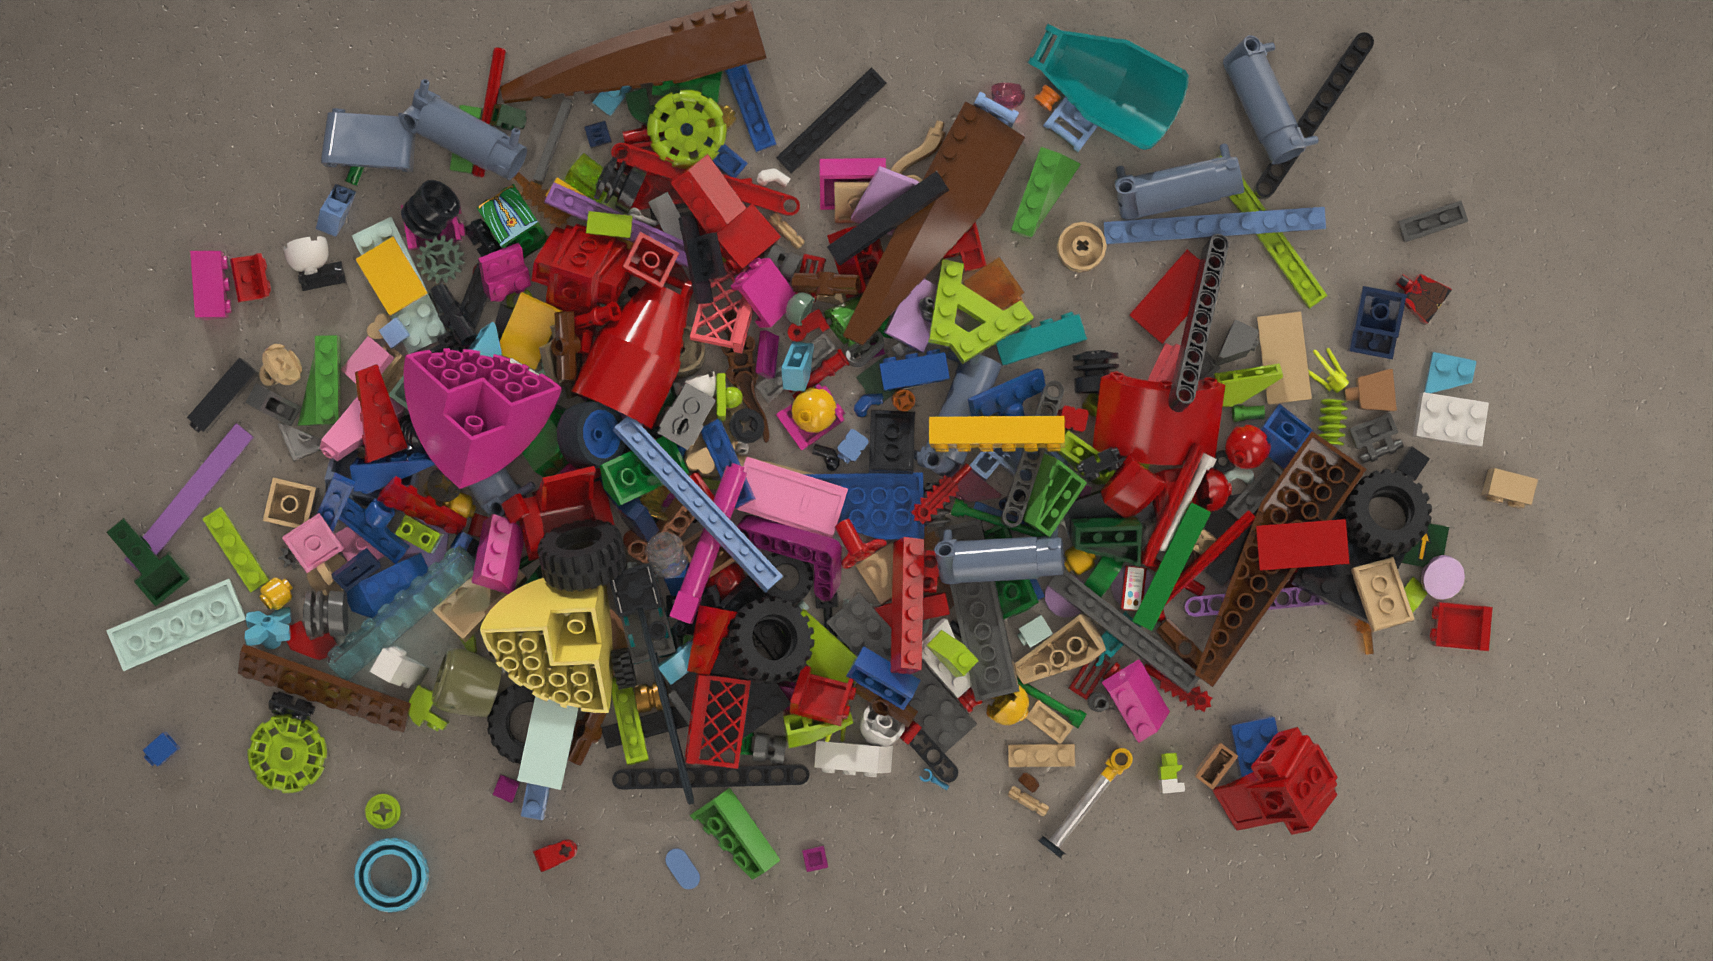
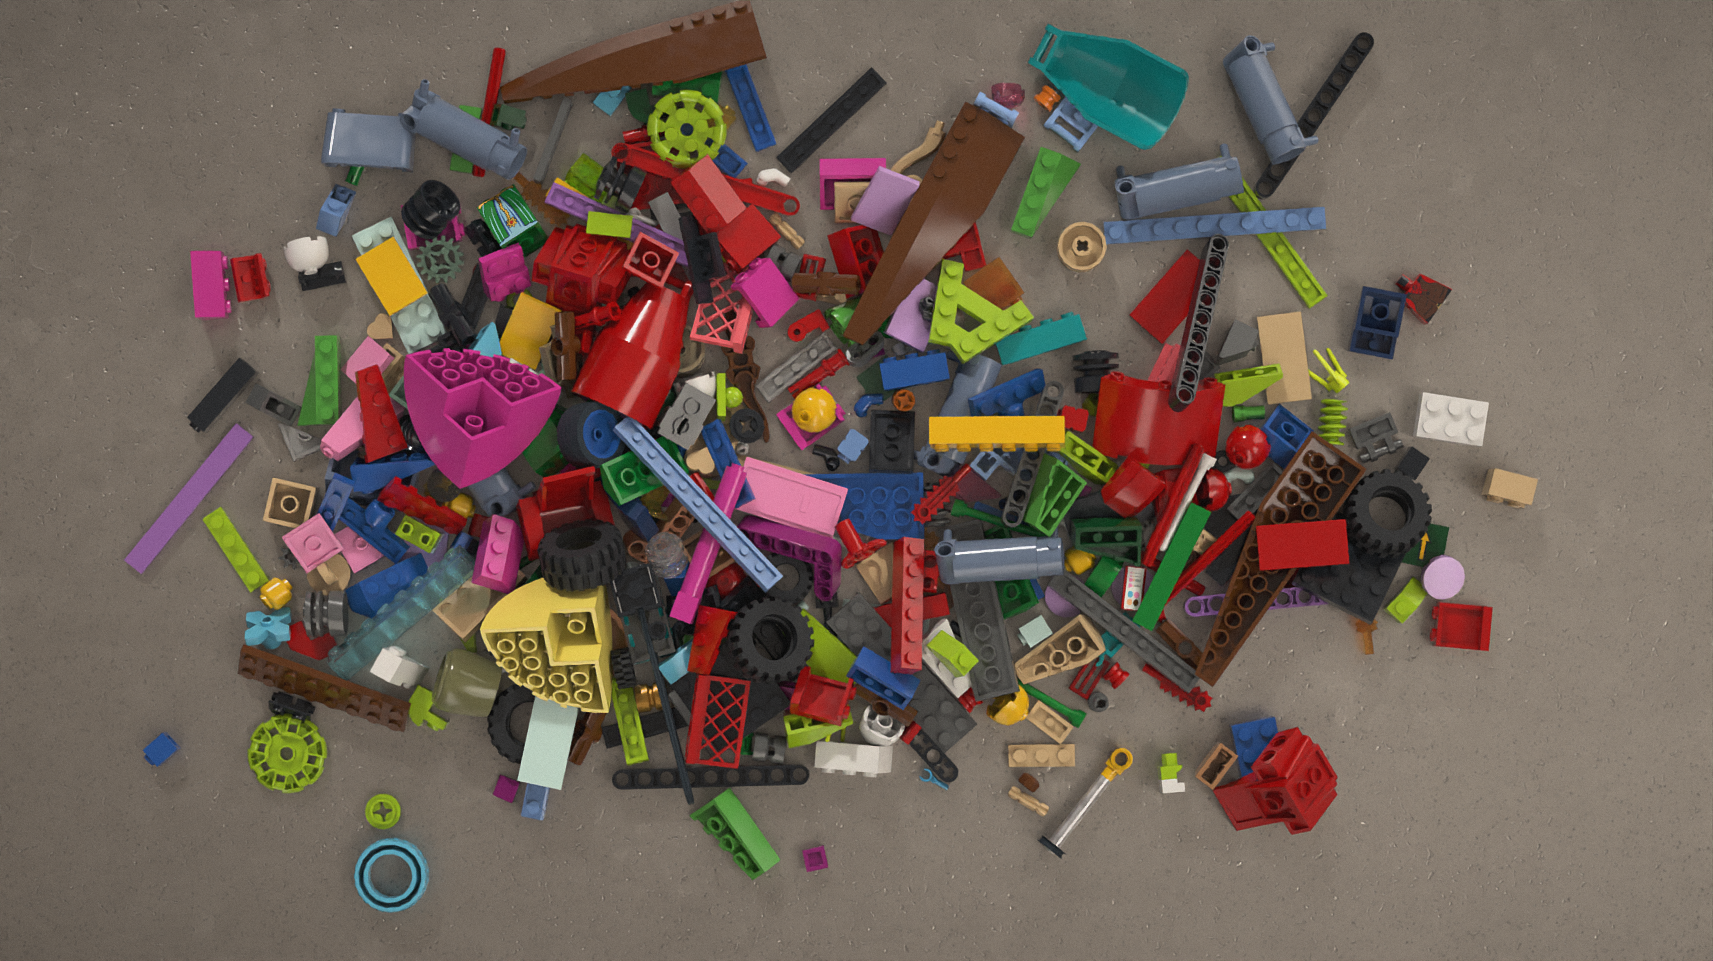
(158, 576): dark green plate -> none
(176, 624): light aqua plate -> none
(280, 365): tan tile -> none
(356, 570): dark blue tile -> none
(394, 332): light blue tile -> none
(515, 508): red tile -> none
(552, 856): red piece -> none
(598, 134): dark blue tile -> none
(682, 868): medium blue tile -> none
(767, 354): magenta tile -> none
(797, 366): medium azure slope -> none
(799, 307): sand green hair -> none
(888, 218): black tile -> none
(1108, 461): black hinge -> none
(1137, 700): dark pink slope -> none
(1374, 392): medium nougat torso -> none
(1382, 594): tan tile -> none
(1433, 221): dark grey plate -> none
(1448, 372): medium azure wing -> none

